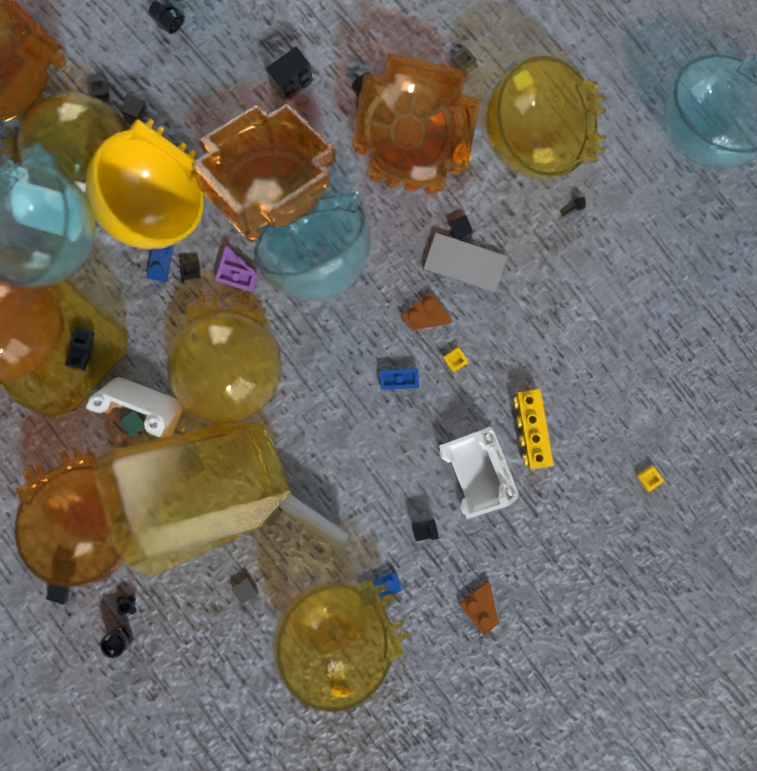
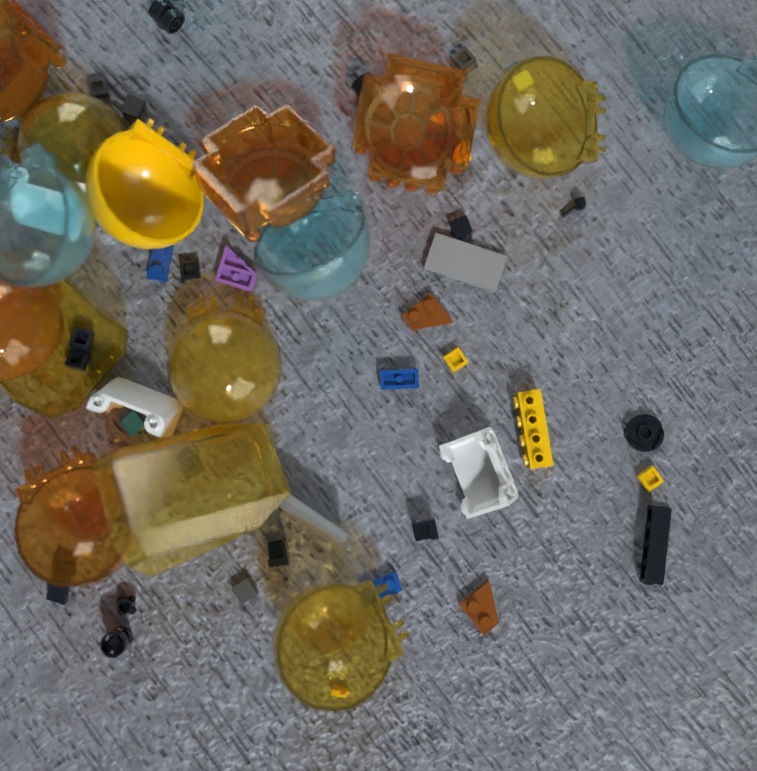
(278, 553): none -> black panel
(290, 74): black brick -> none
(644, 433): none -> black tile
(655, 545): none -> black panel

